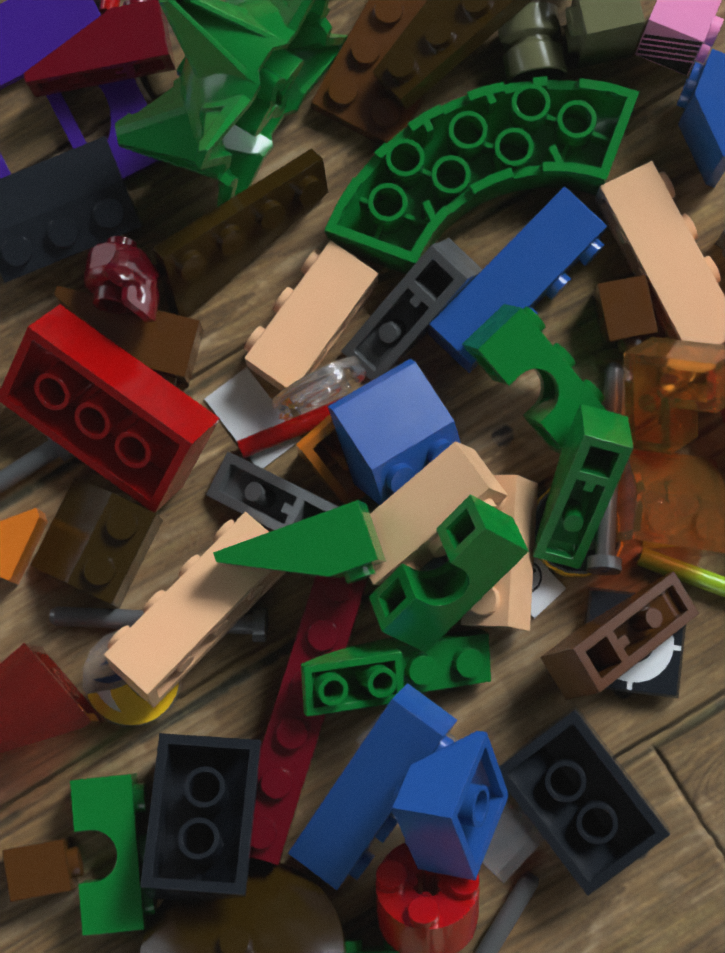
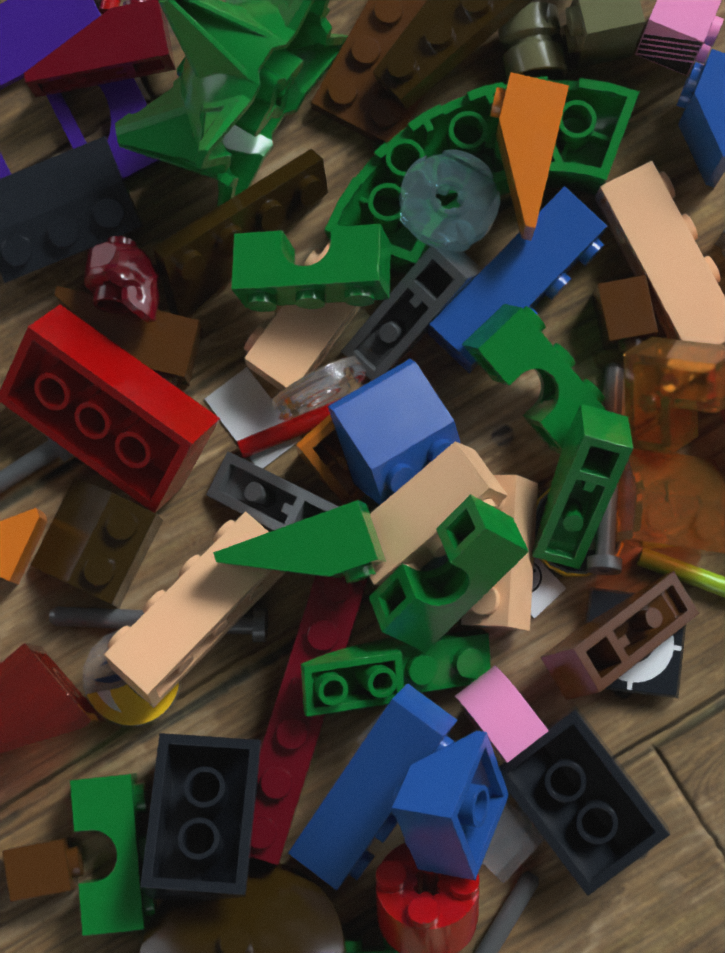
(351, 271): none -> green arch
(452, 227): none -> clear light blue plate
(502, 712): none -> bright pink brick
(526, 139): none -> orange slope

